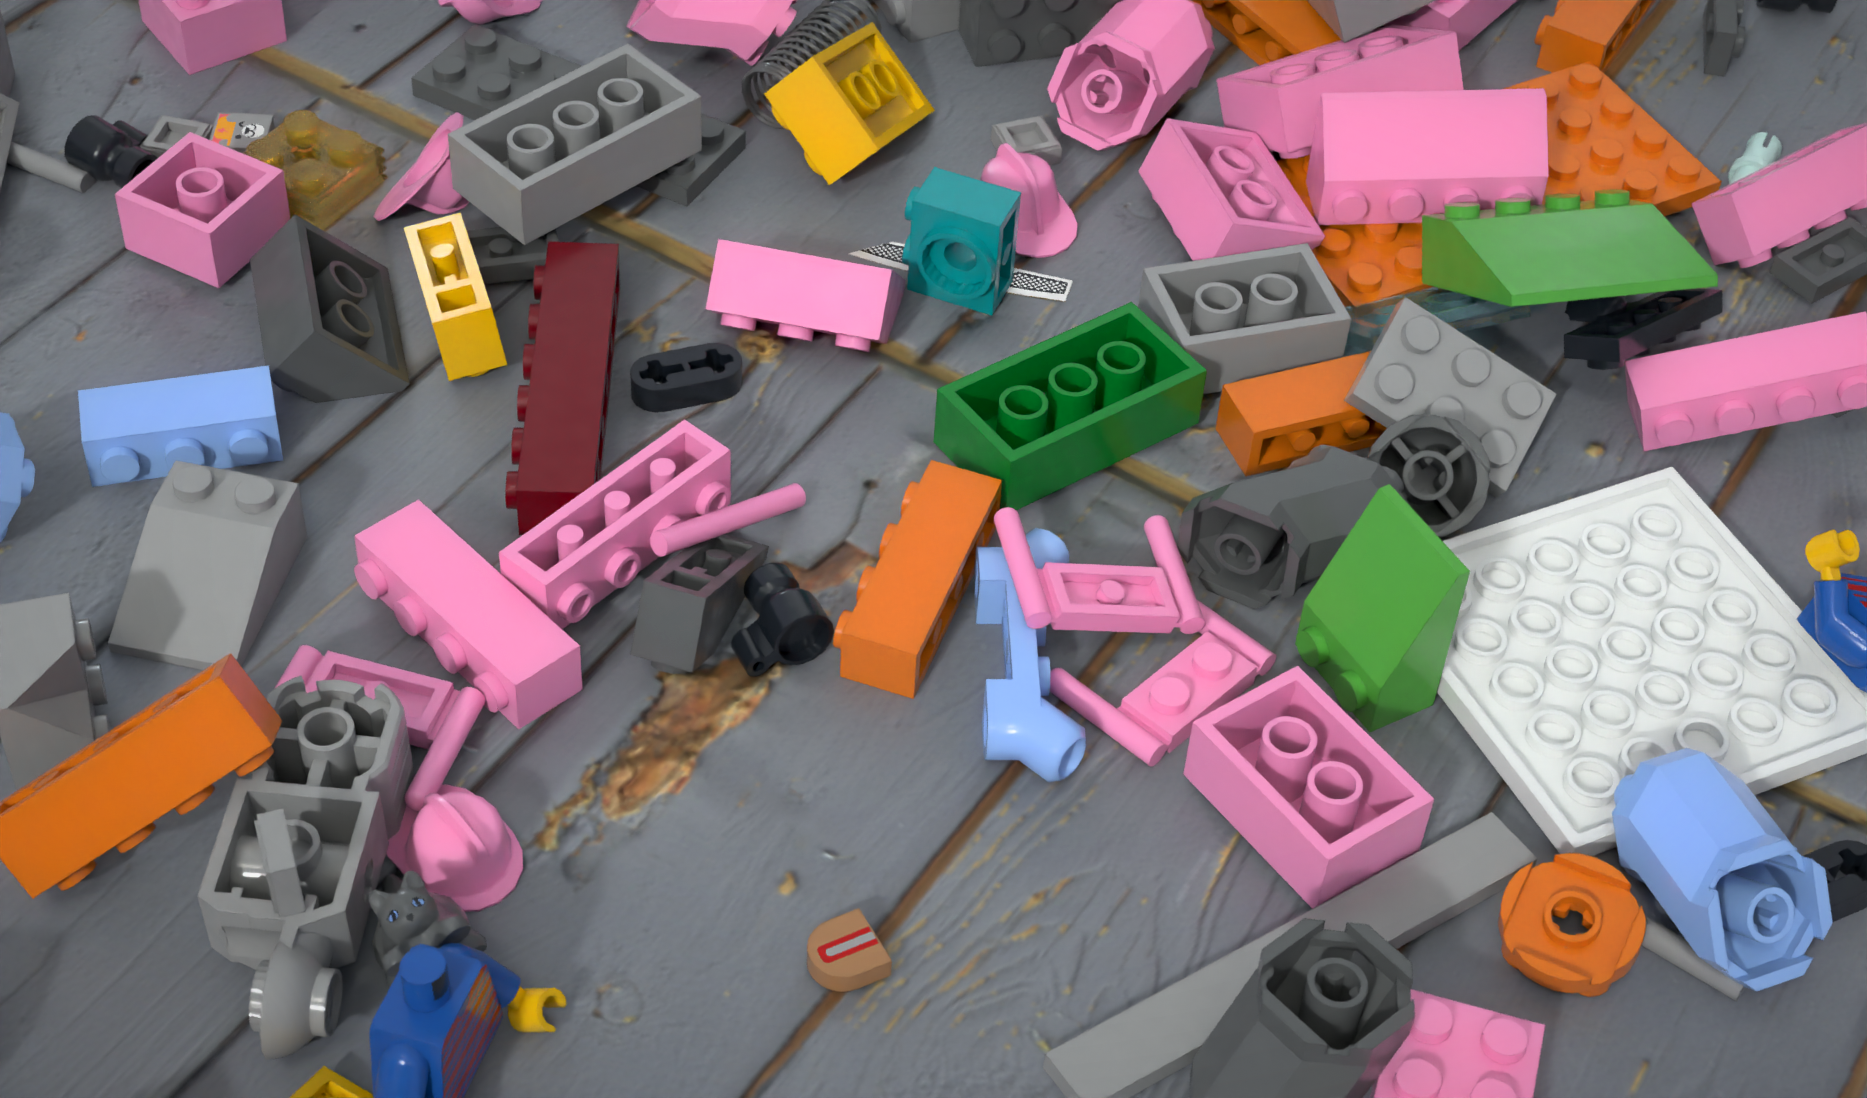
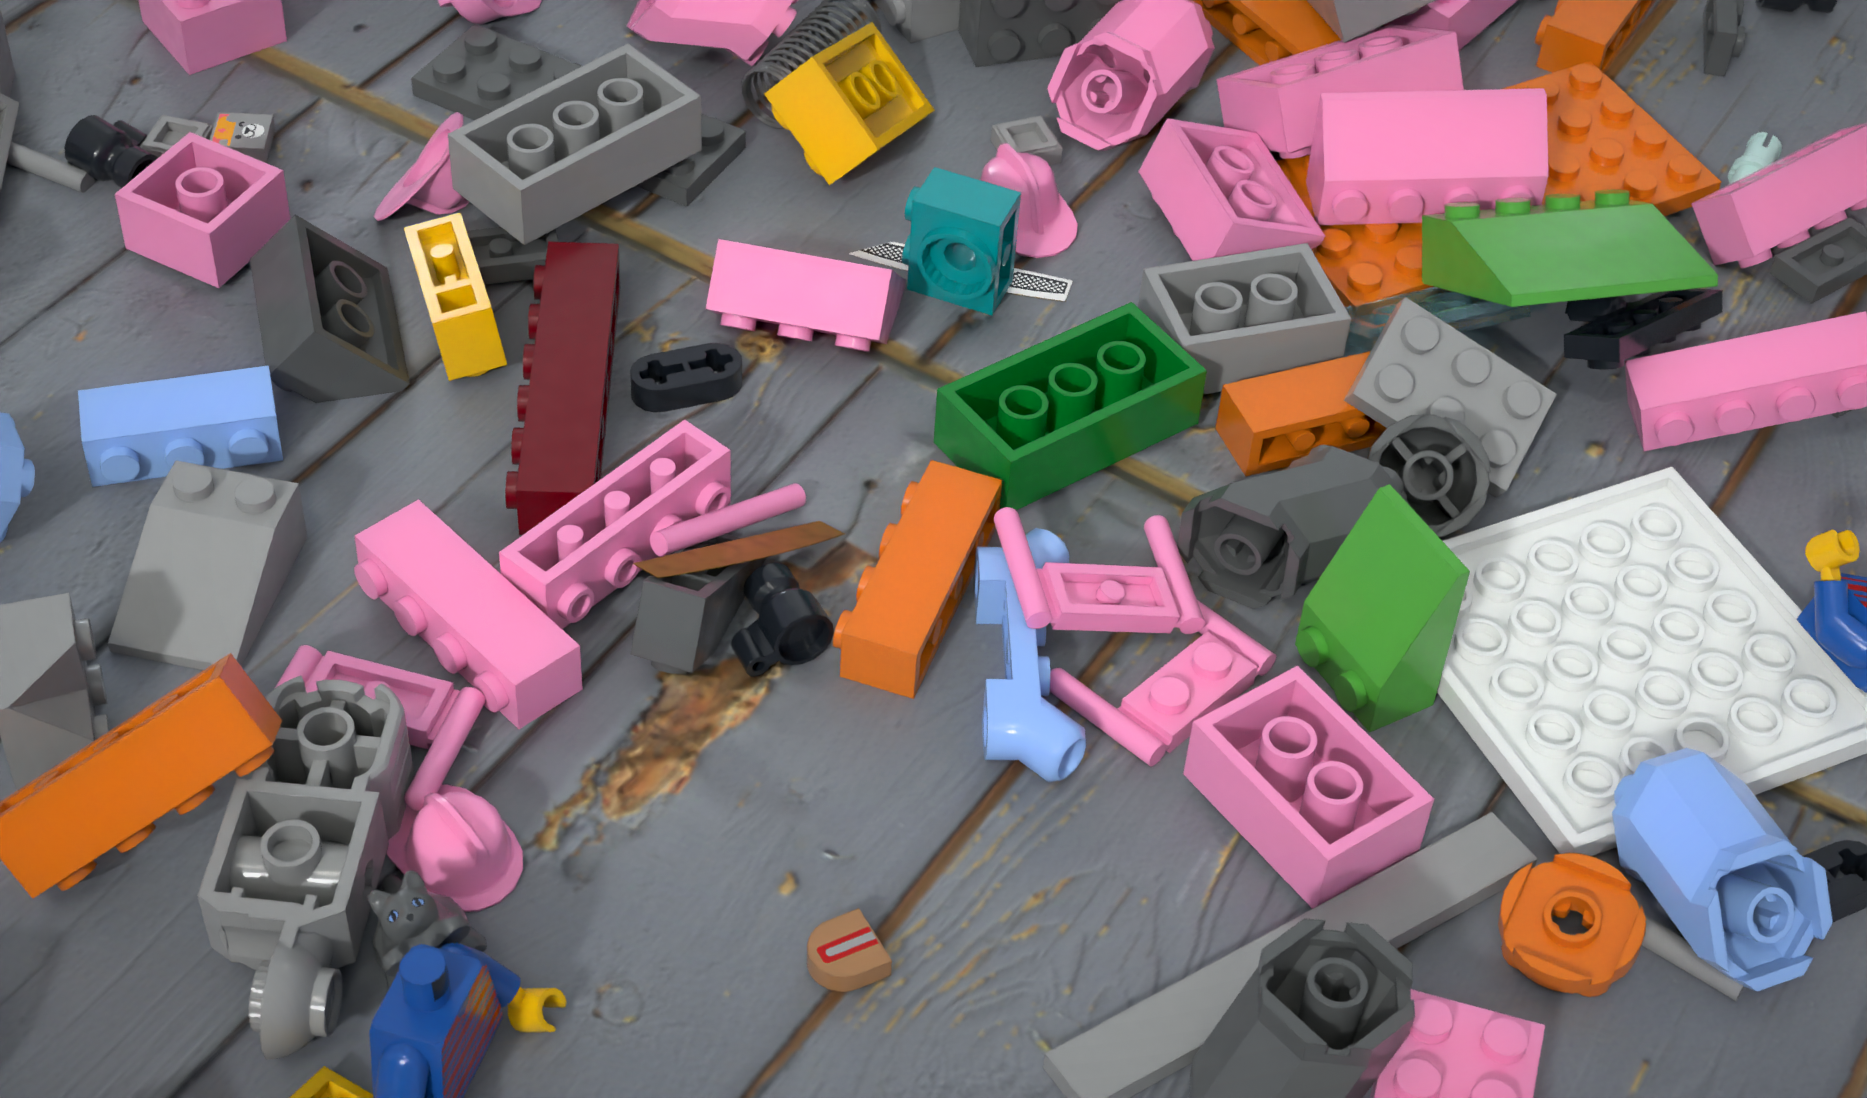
(279, 863): light grey tile -> none
(322, 166): clear yellow brick -> none
(739, 550): none -> pearl gold sticker

